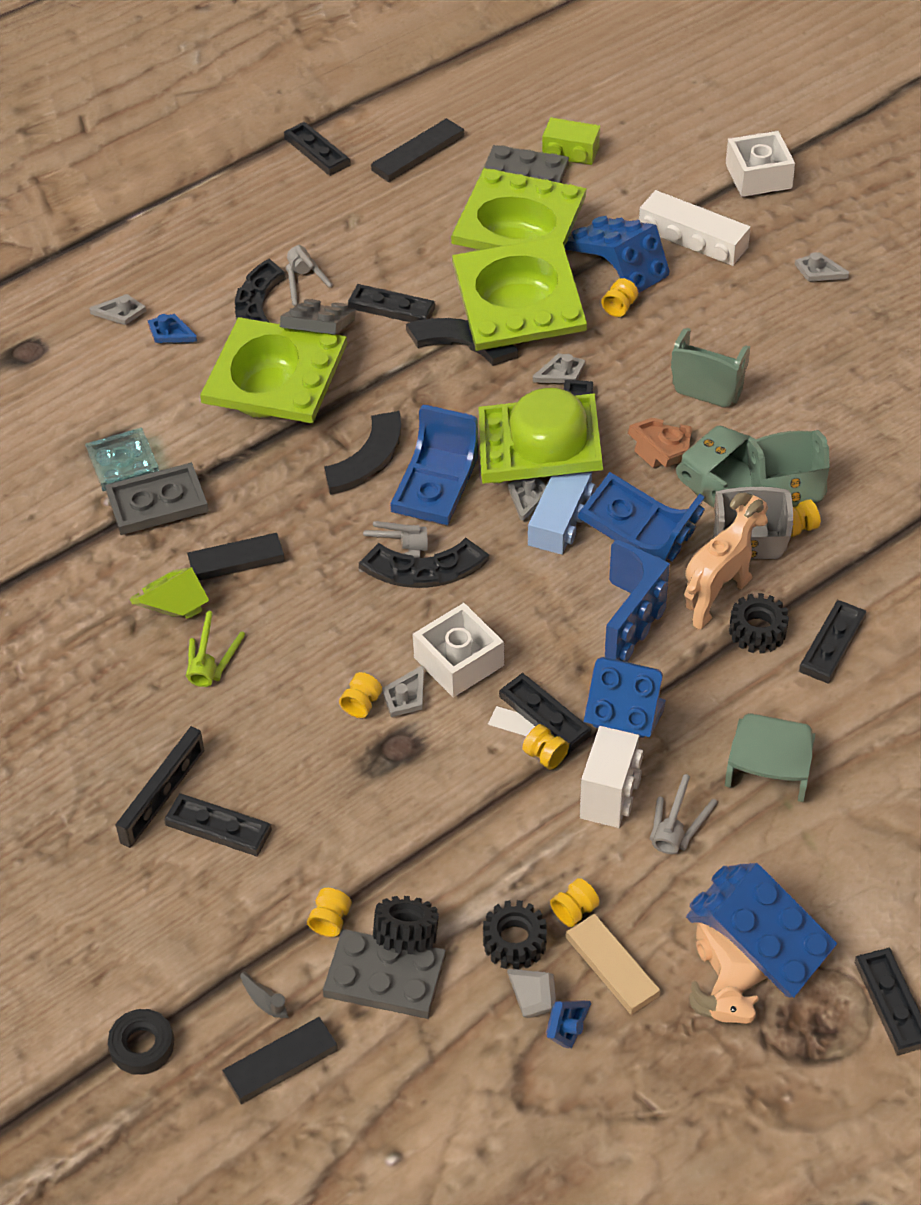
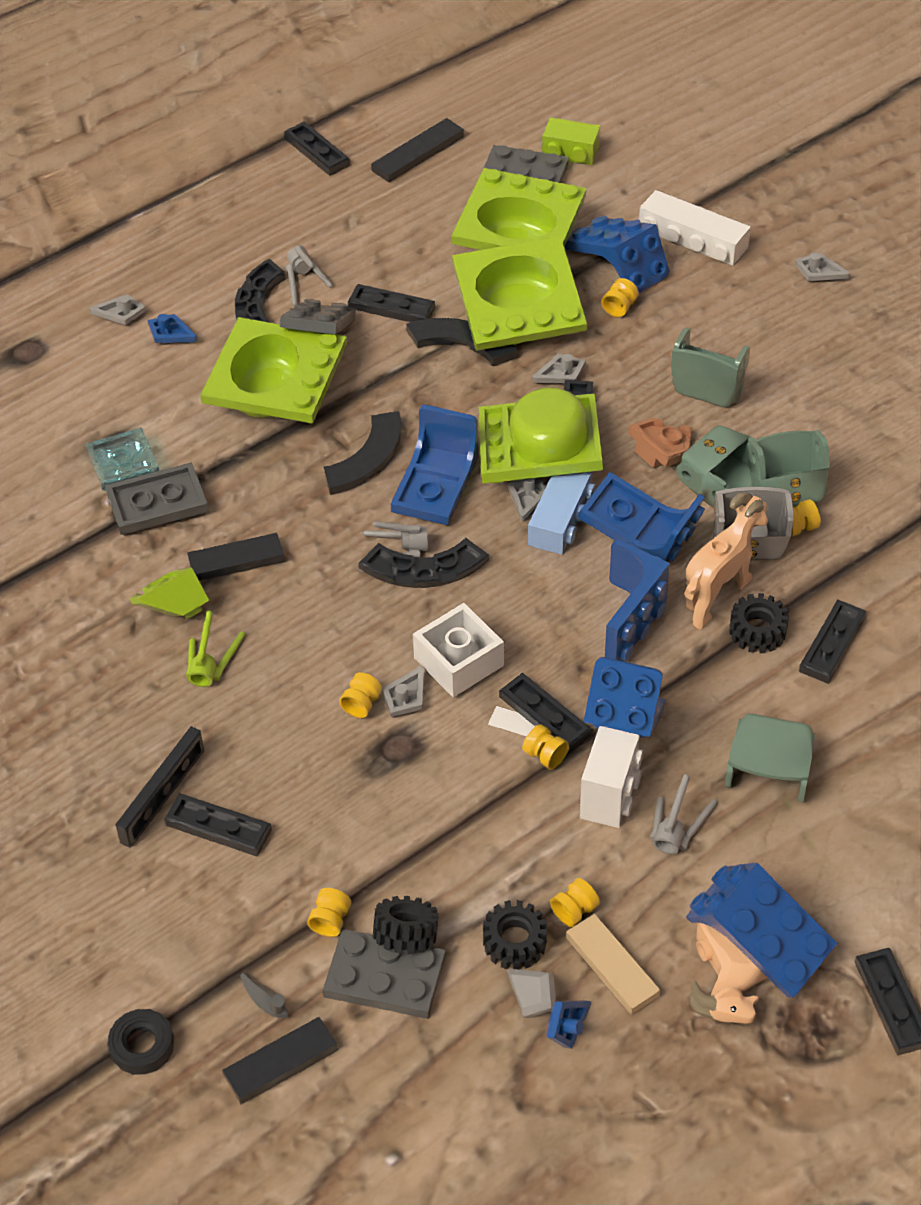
(760, 163): white brick -> none

